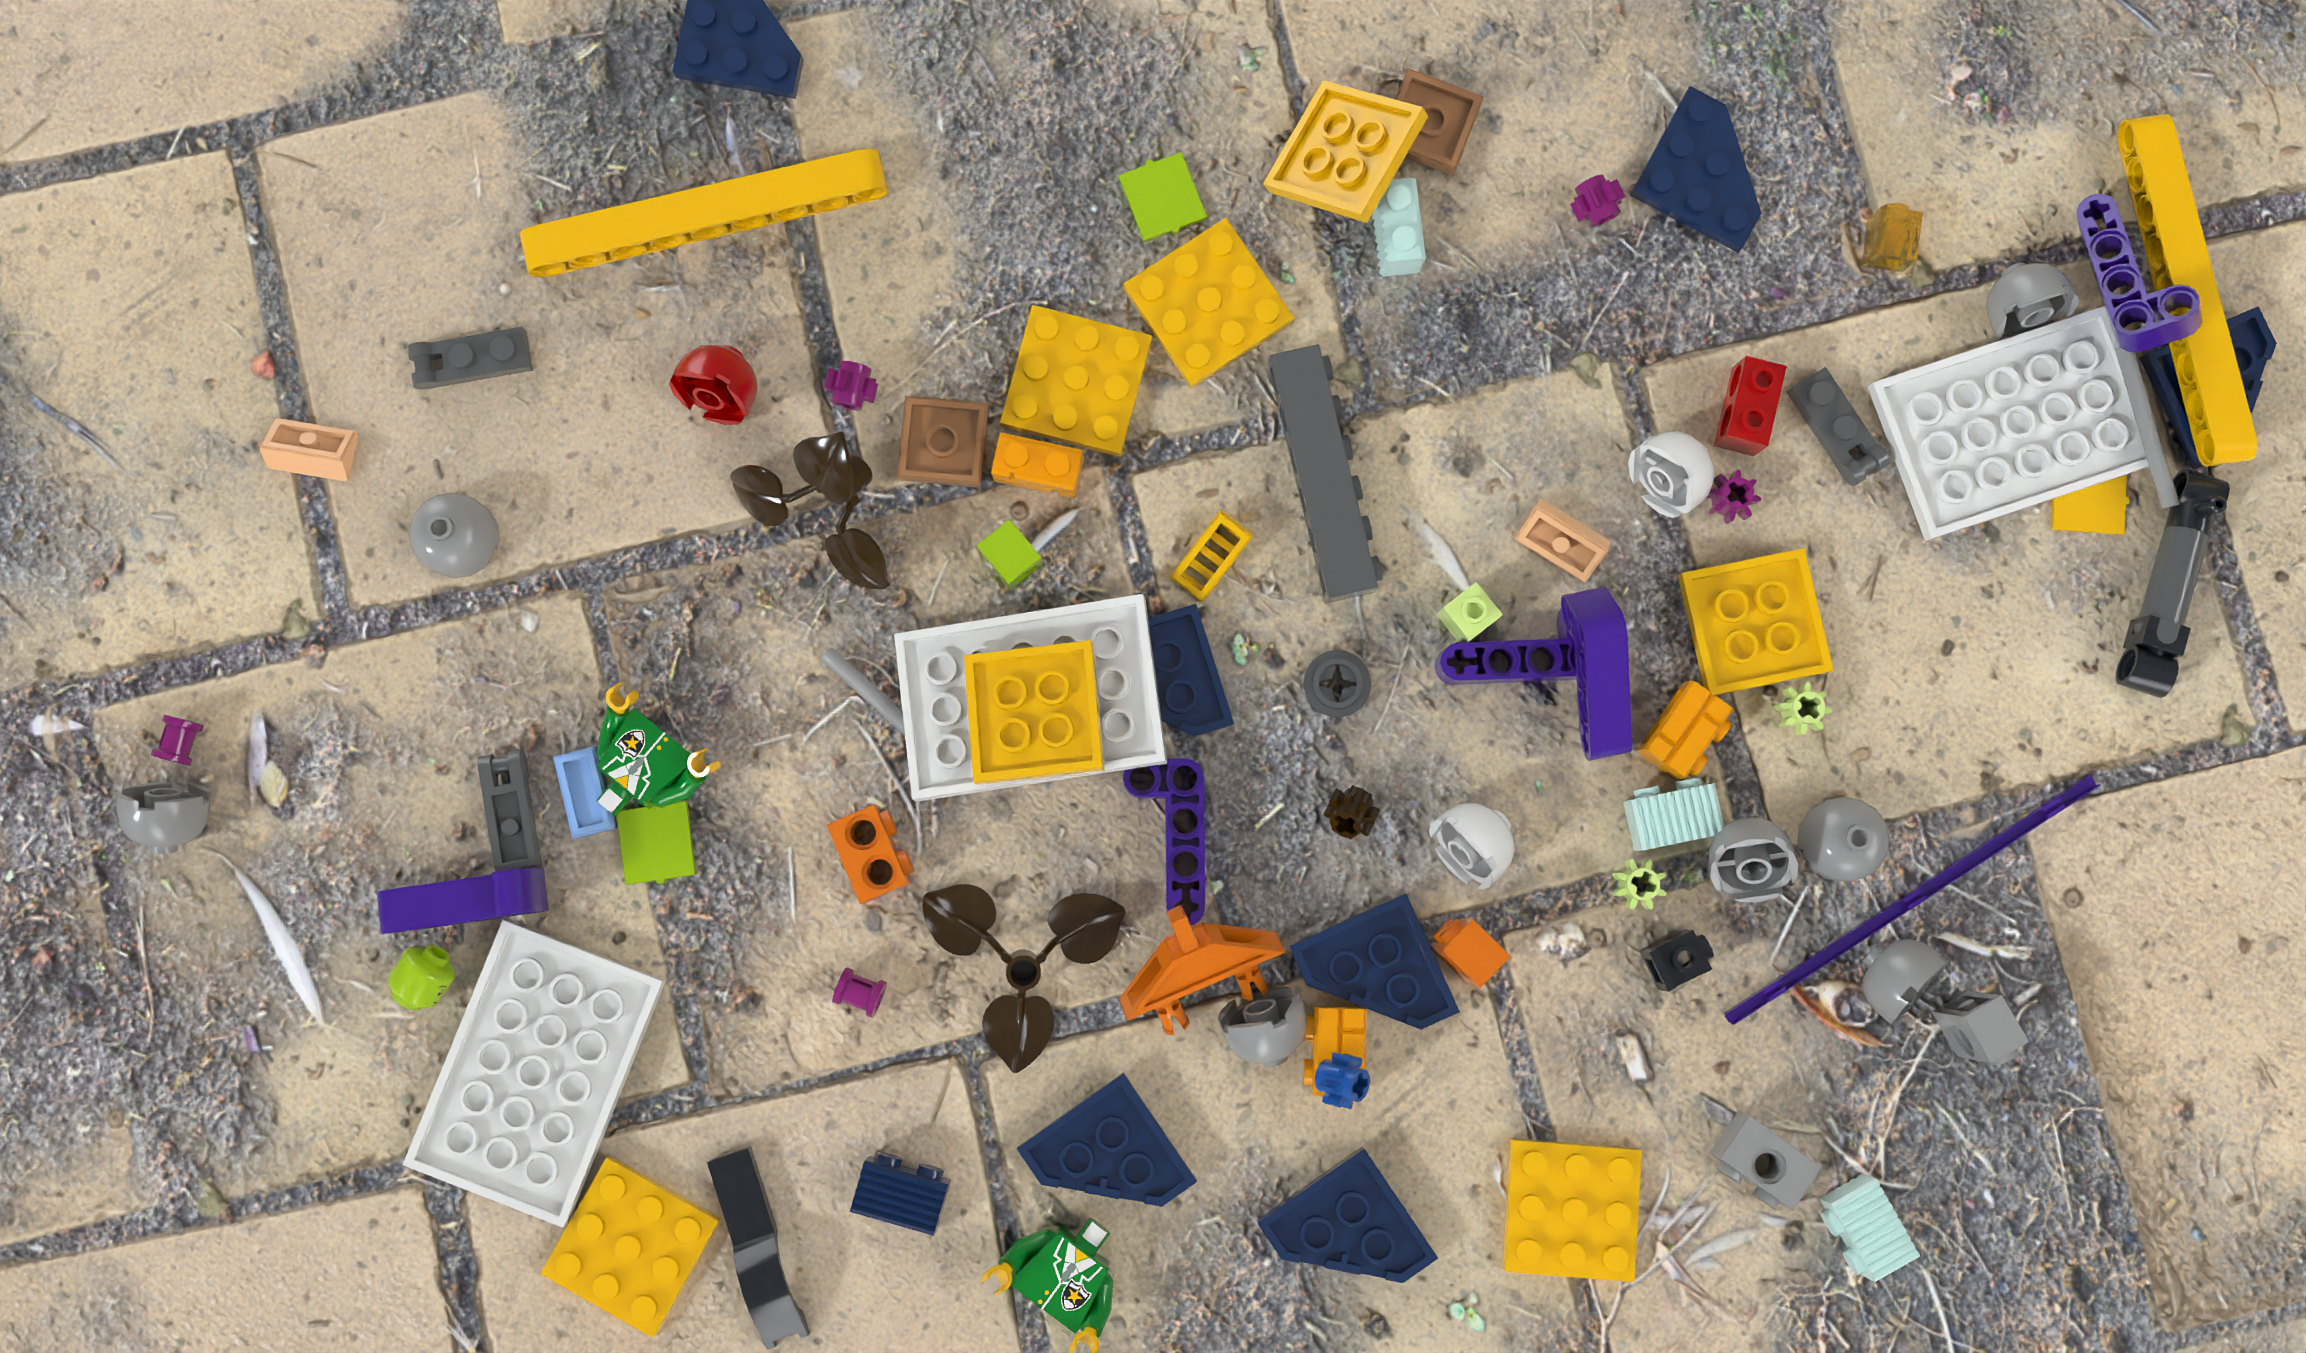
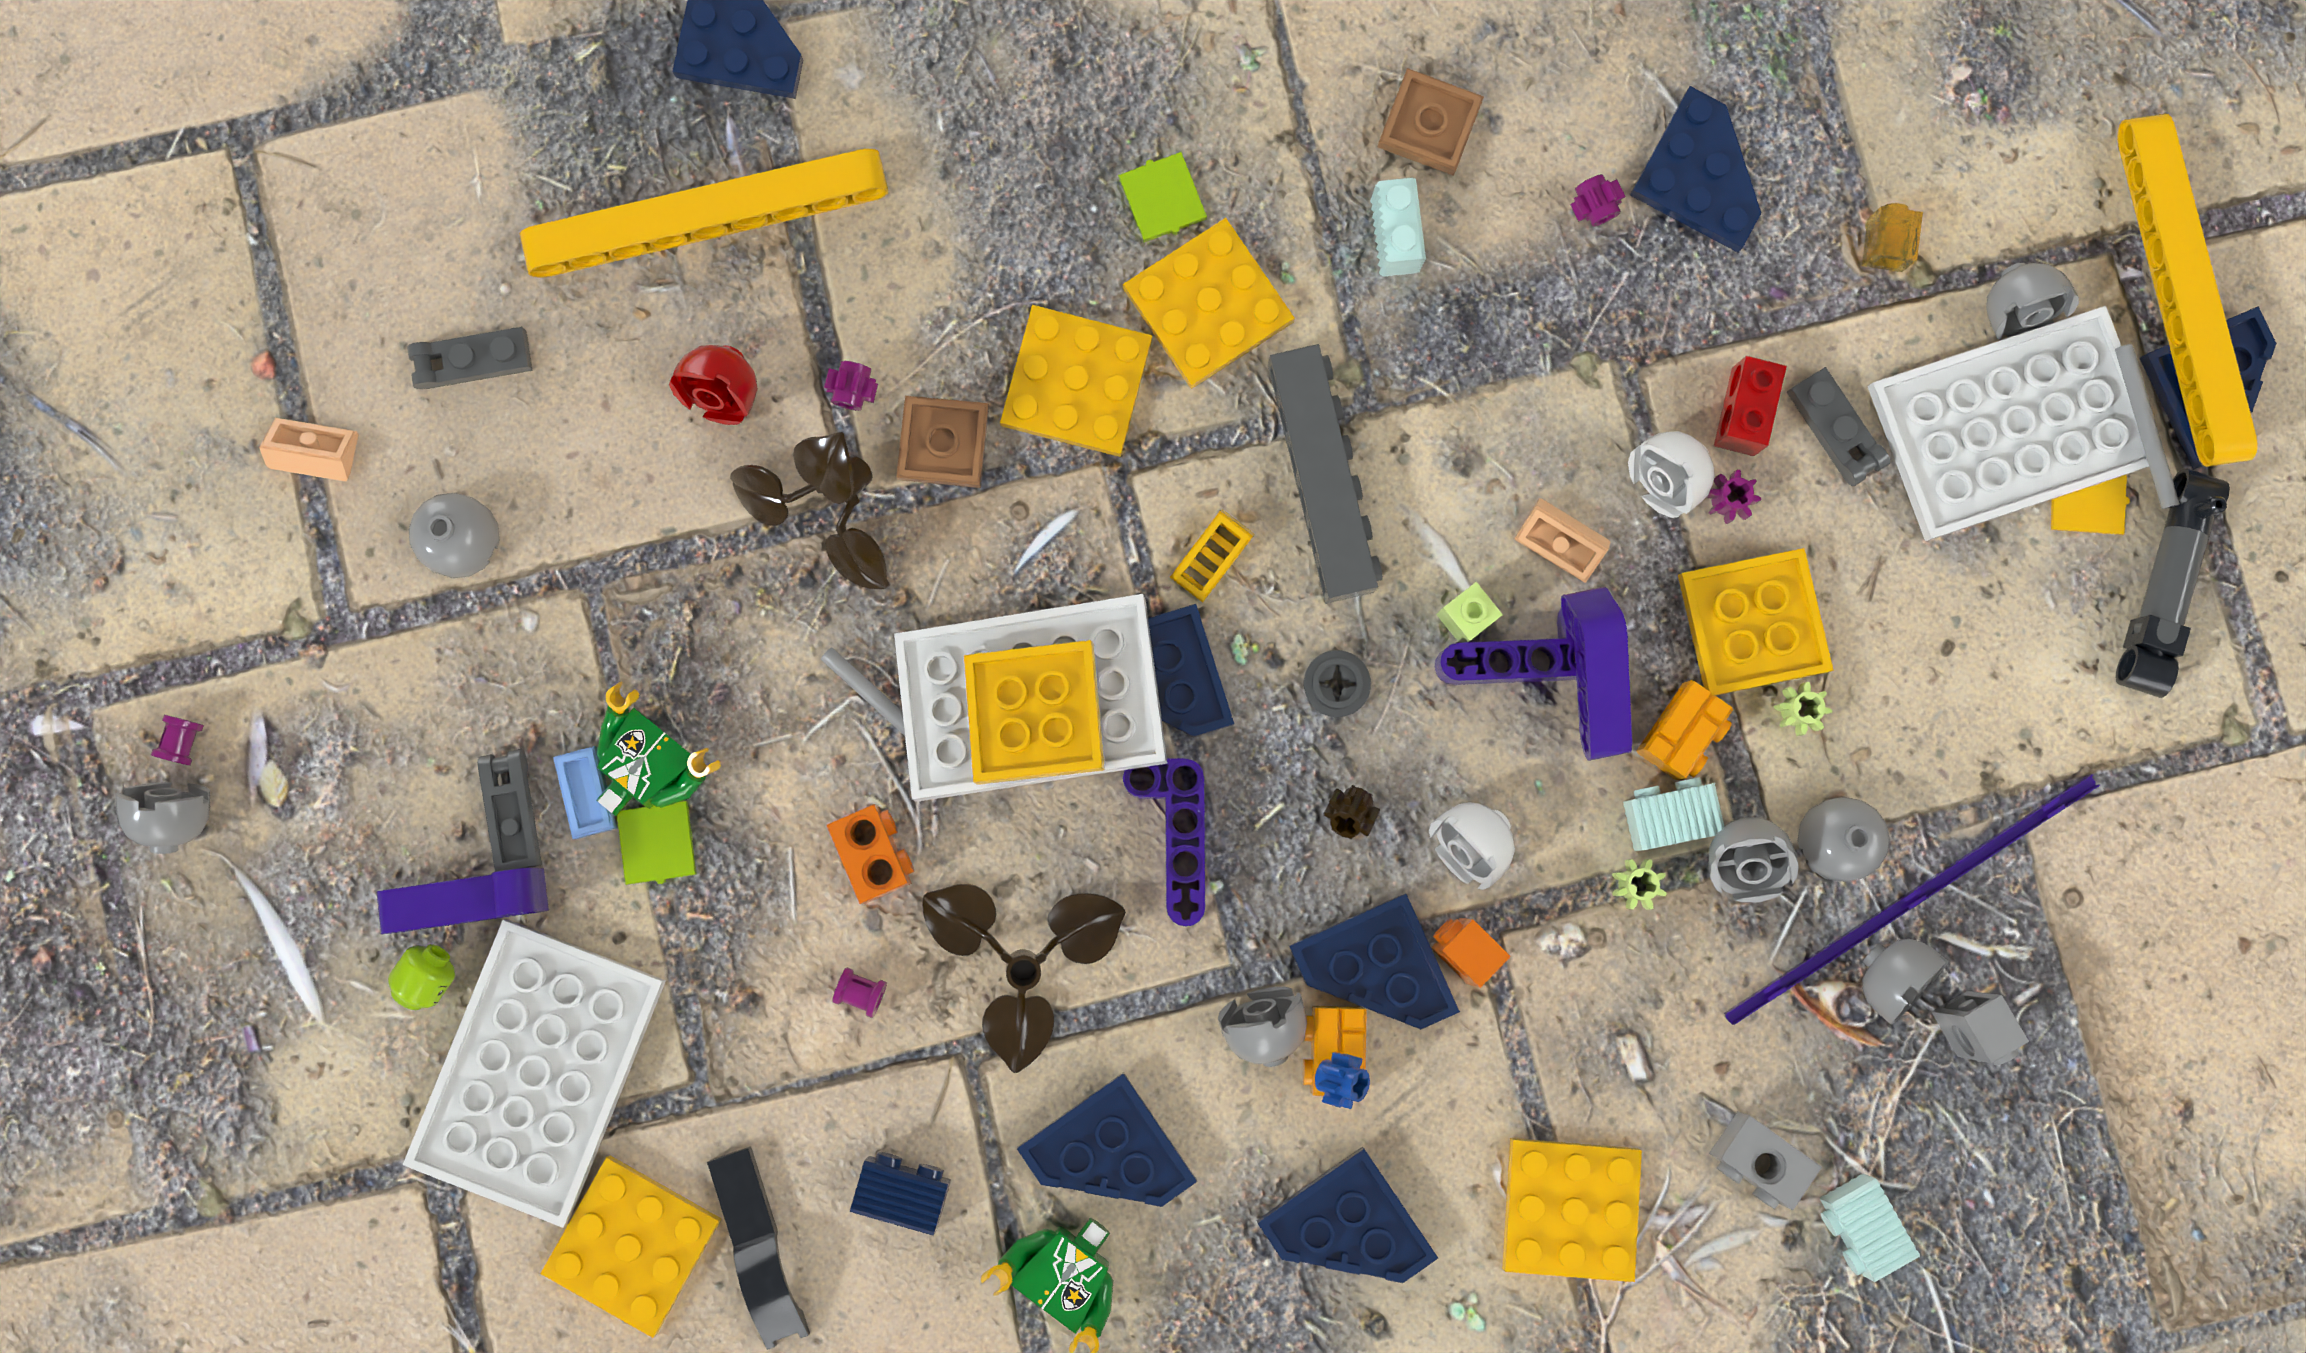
(1010, 554): lime panel -> none
(1037, 465): light orange brick -> none
(1194, 960): orange connector -> none
(1345, 150): yellow plate -> none
(1663, 962): black brick -> none
(2123, 271): dark purple beam -> none

